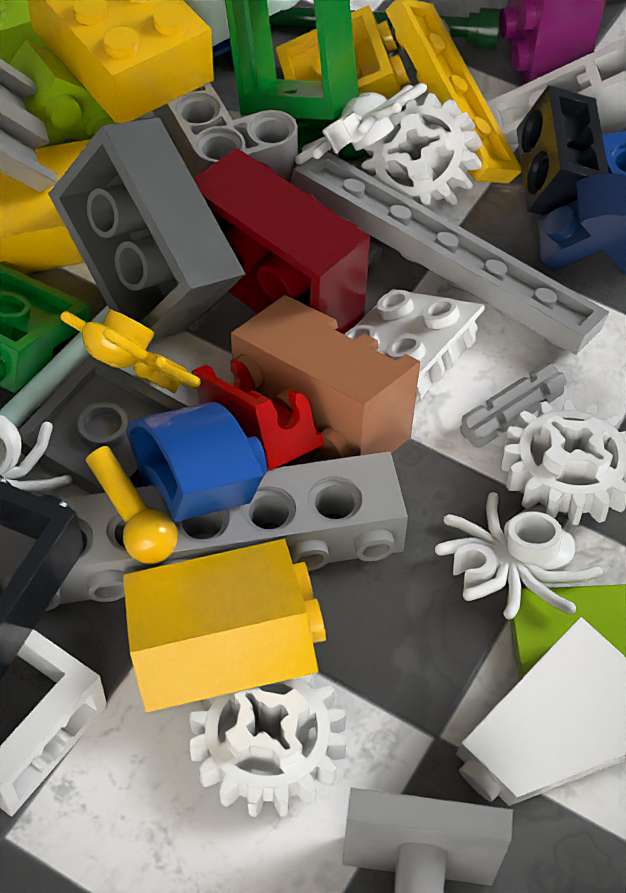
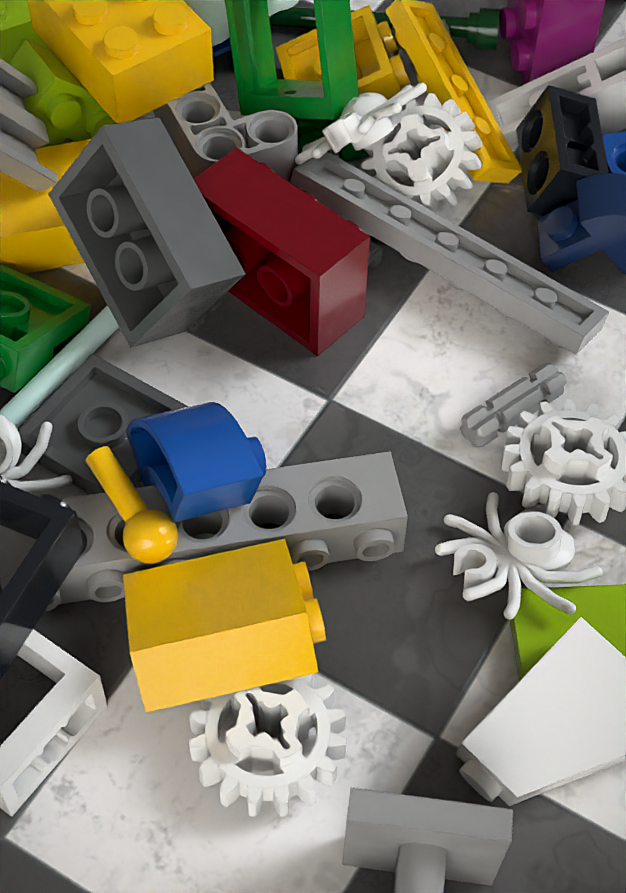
(124, 343): yellow animal -> none
(280, 431): red hinge -> none
(354, 392): nougat wedge -> none
(422, 327): white hinge -> none

